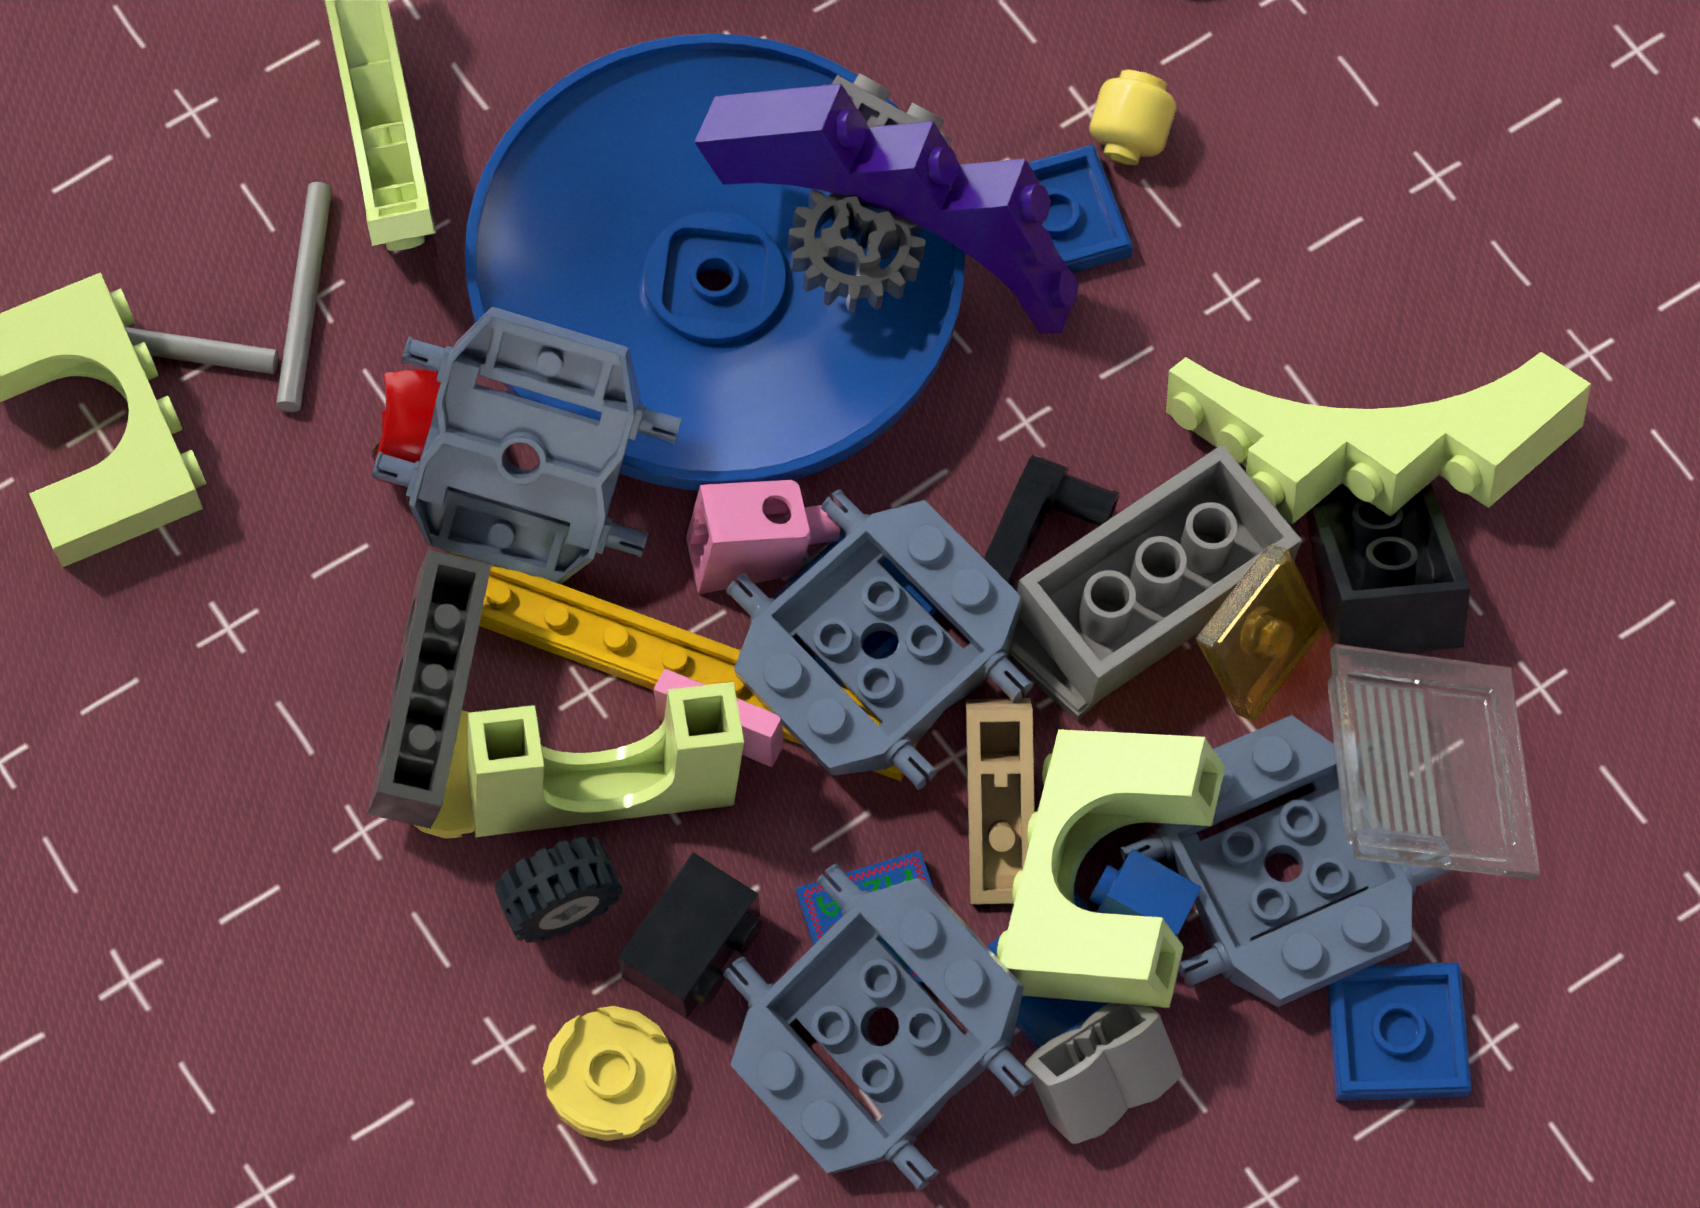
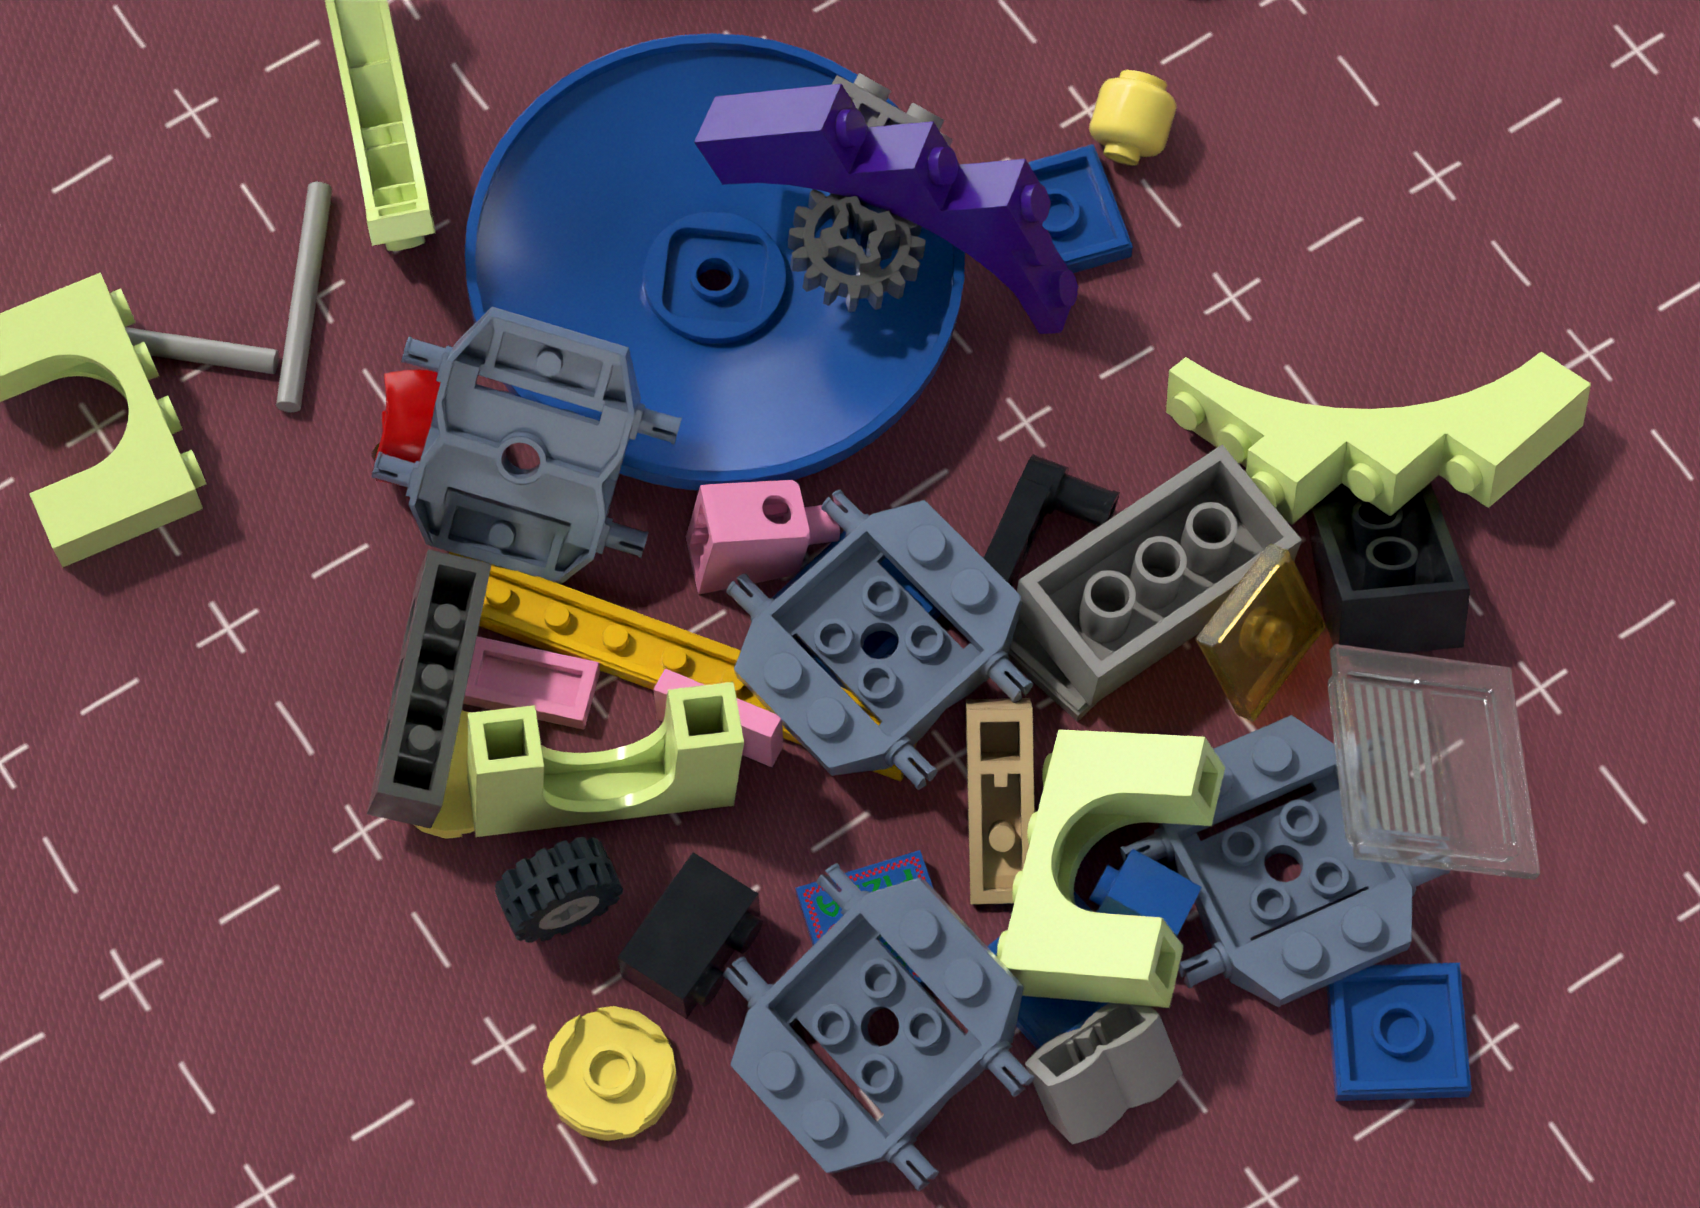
(521, 676): none -> bright pink tile

